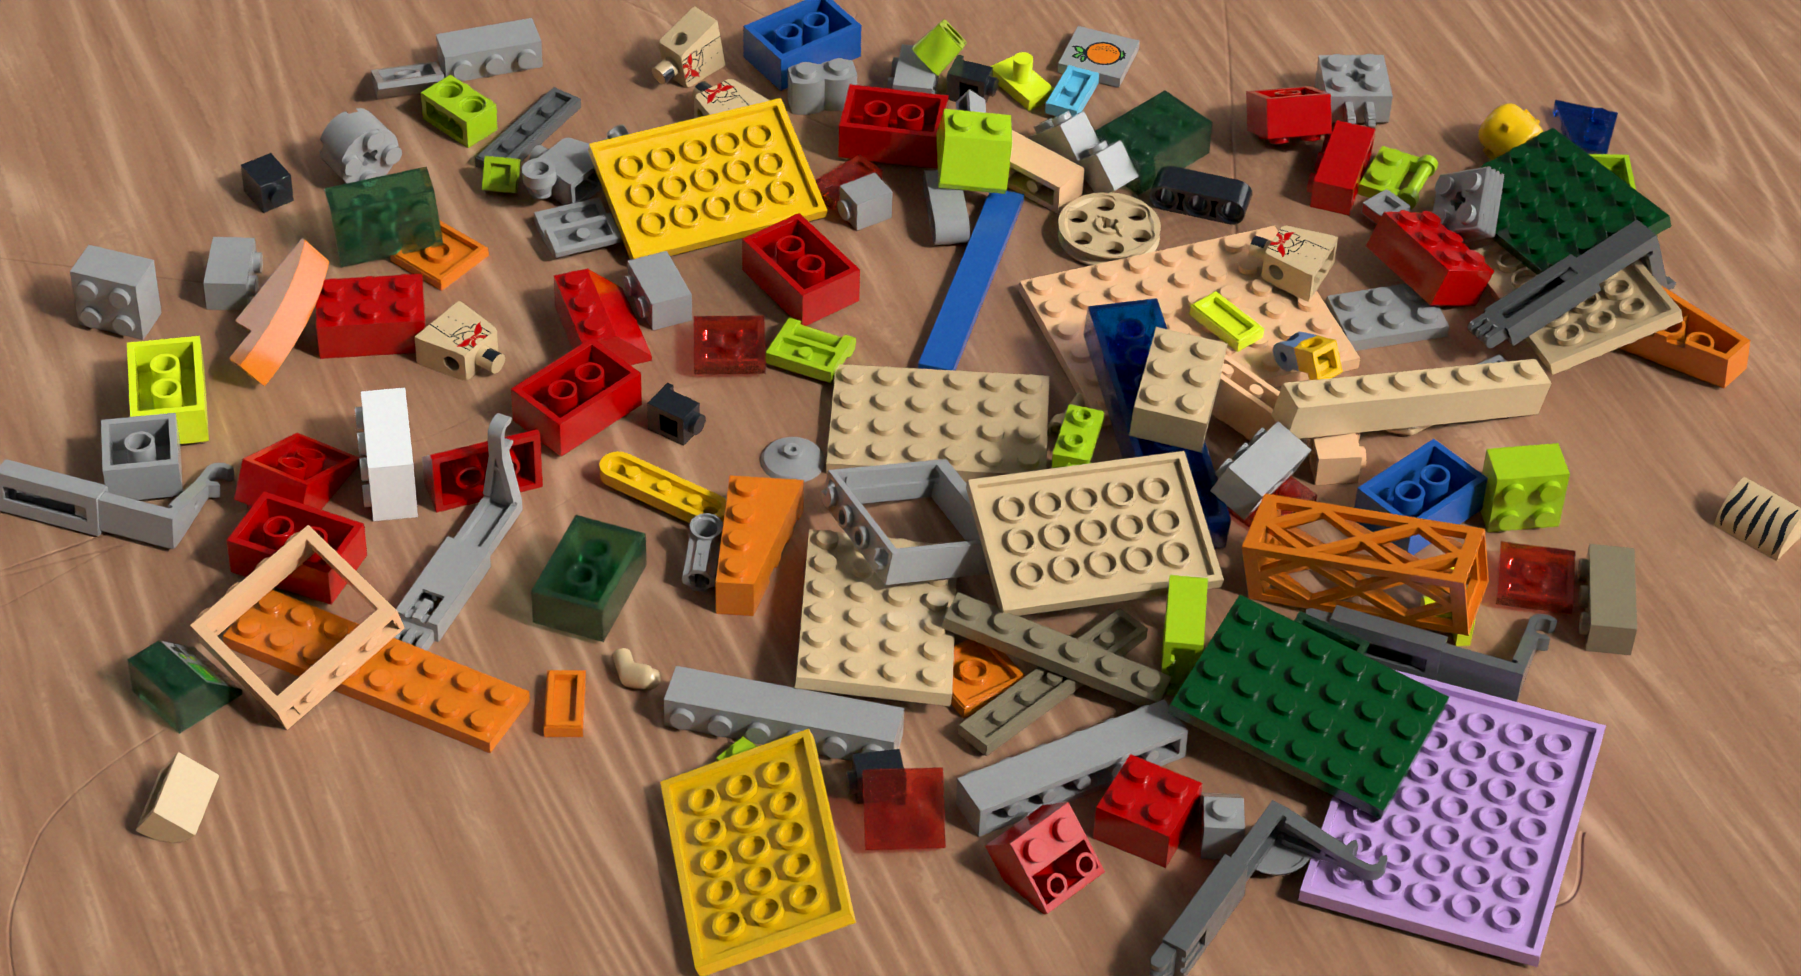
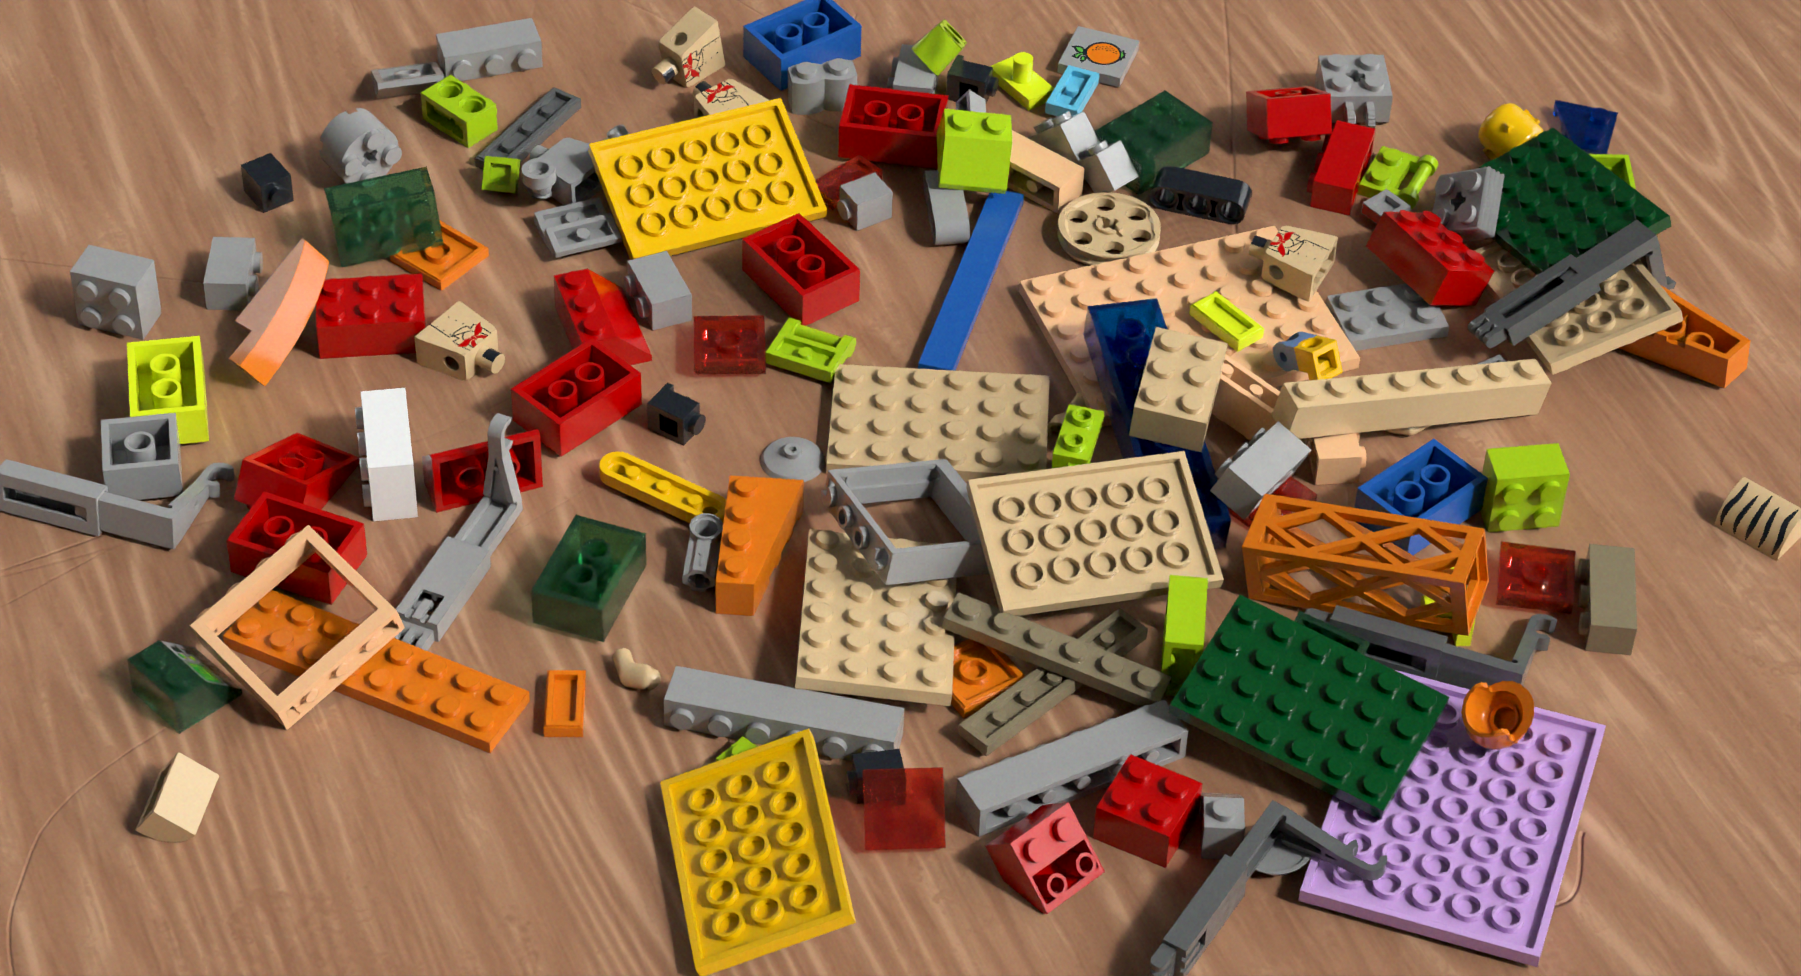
(1497, 714): none -> orange helmet

